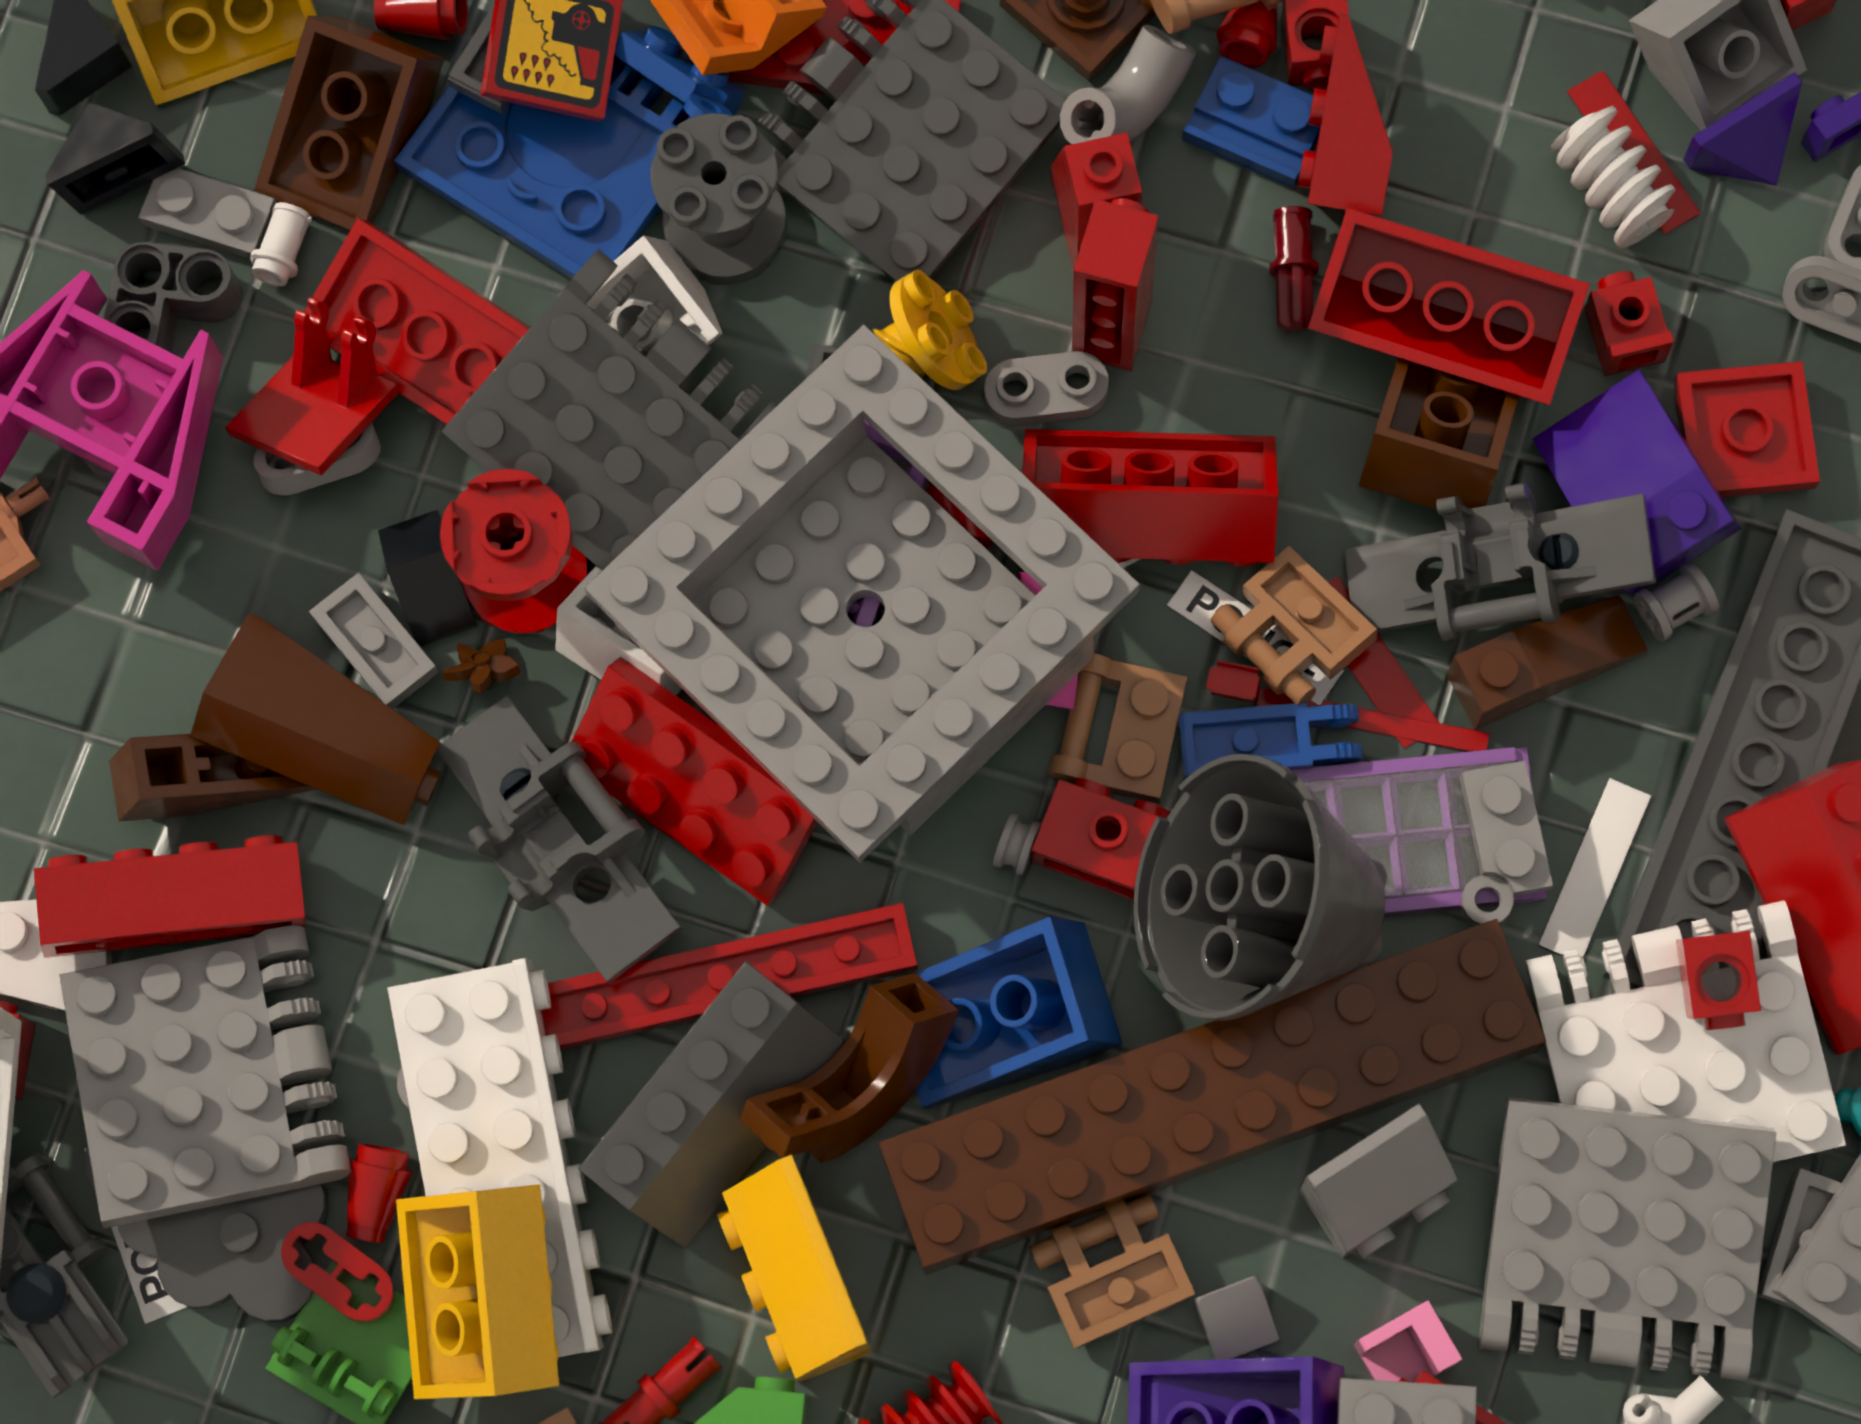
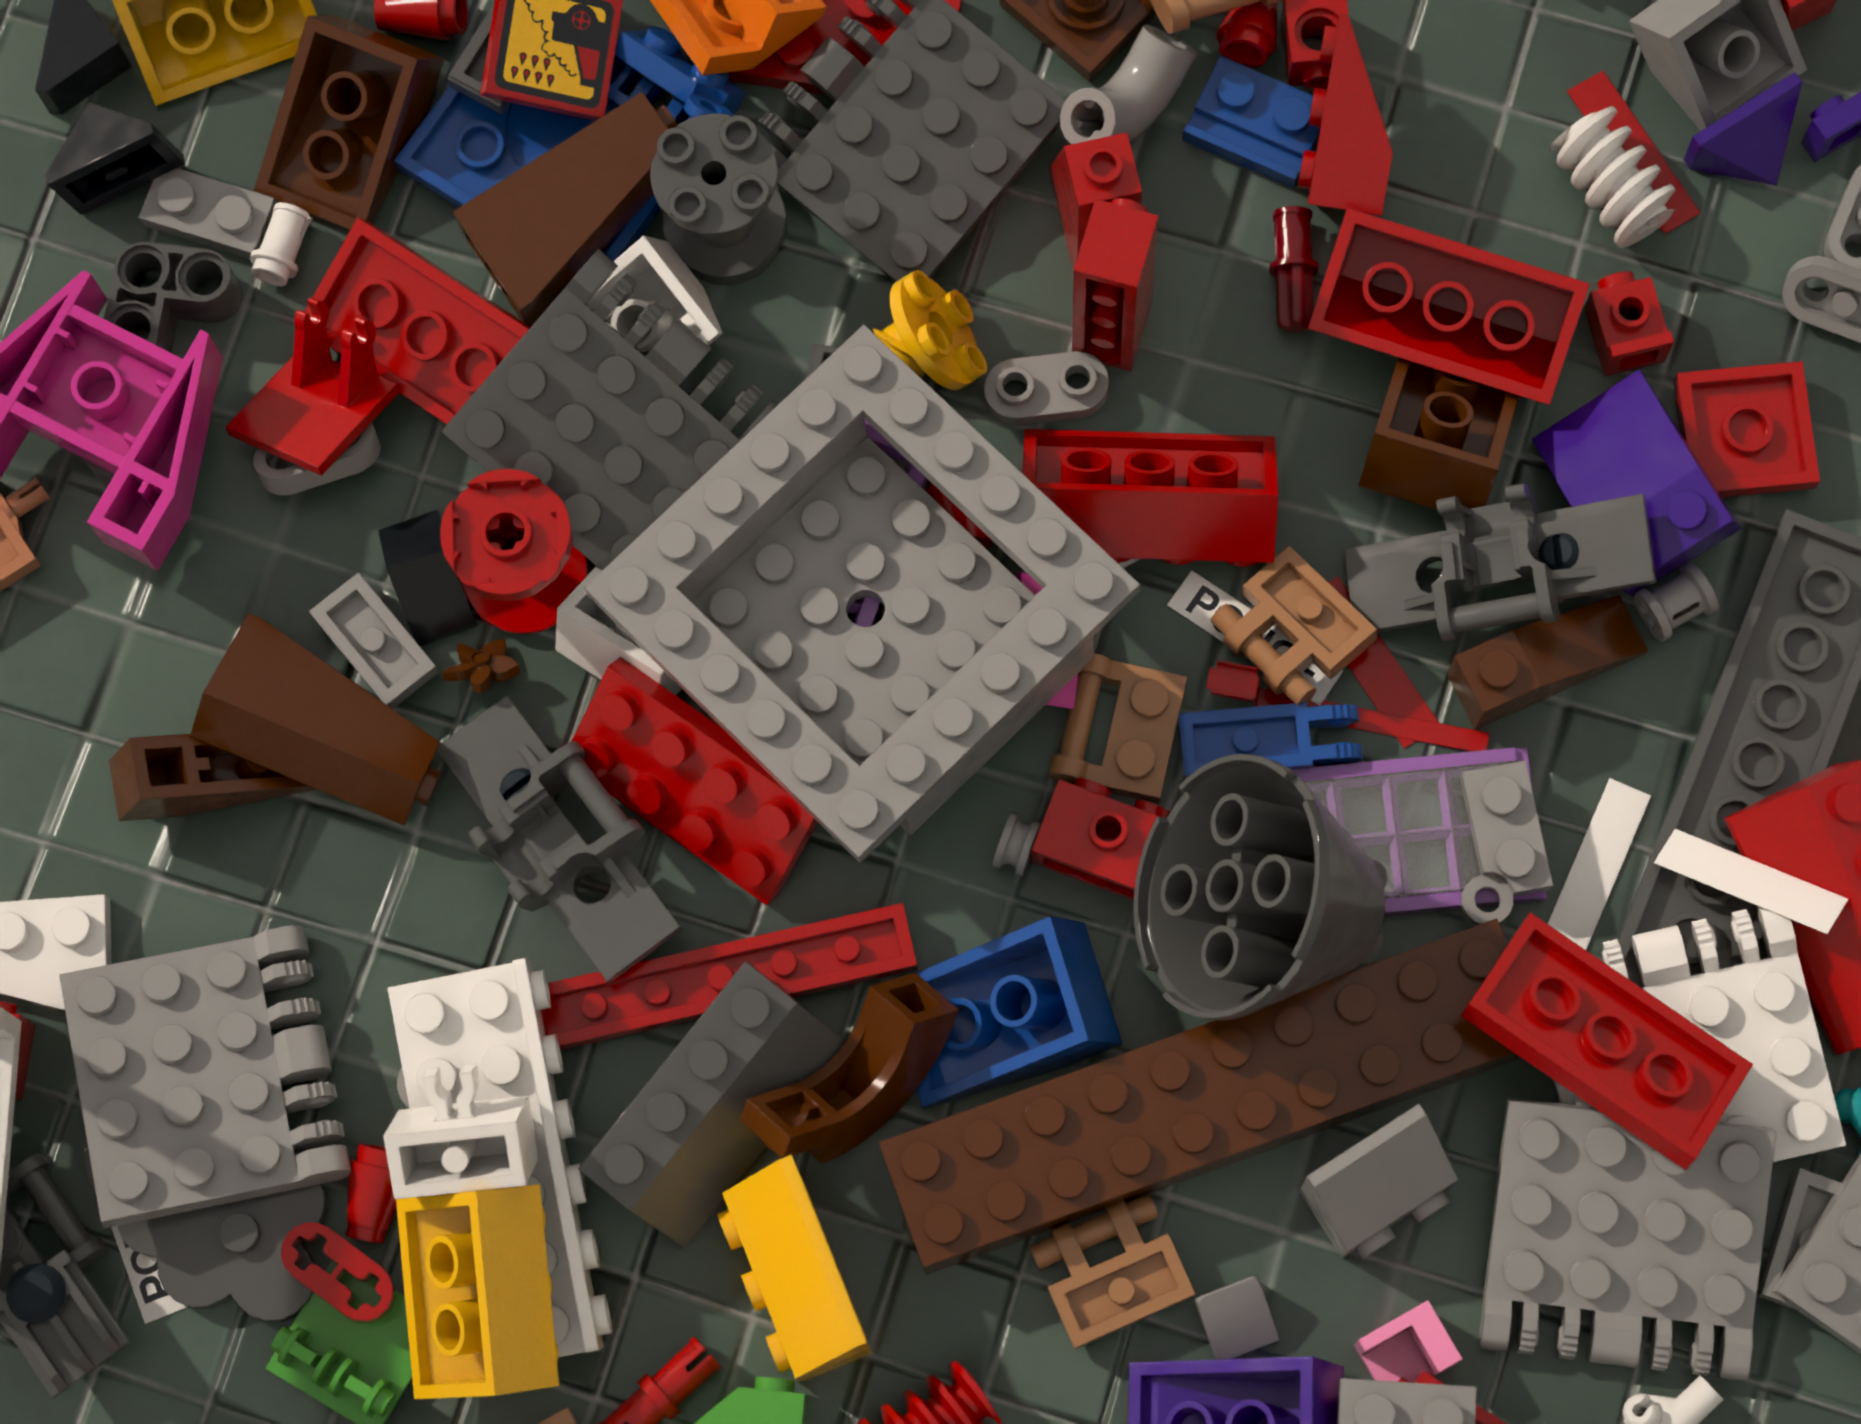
(167, 897): red brick -> none
(461, 1143): none -> white brick
(564, 205): none -> reddish brown slope
(1607, 1041): none -> red plate
(1733, 950): red brick -> none
(1751, 881): none -> white sticker

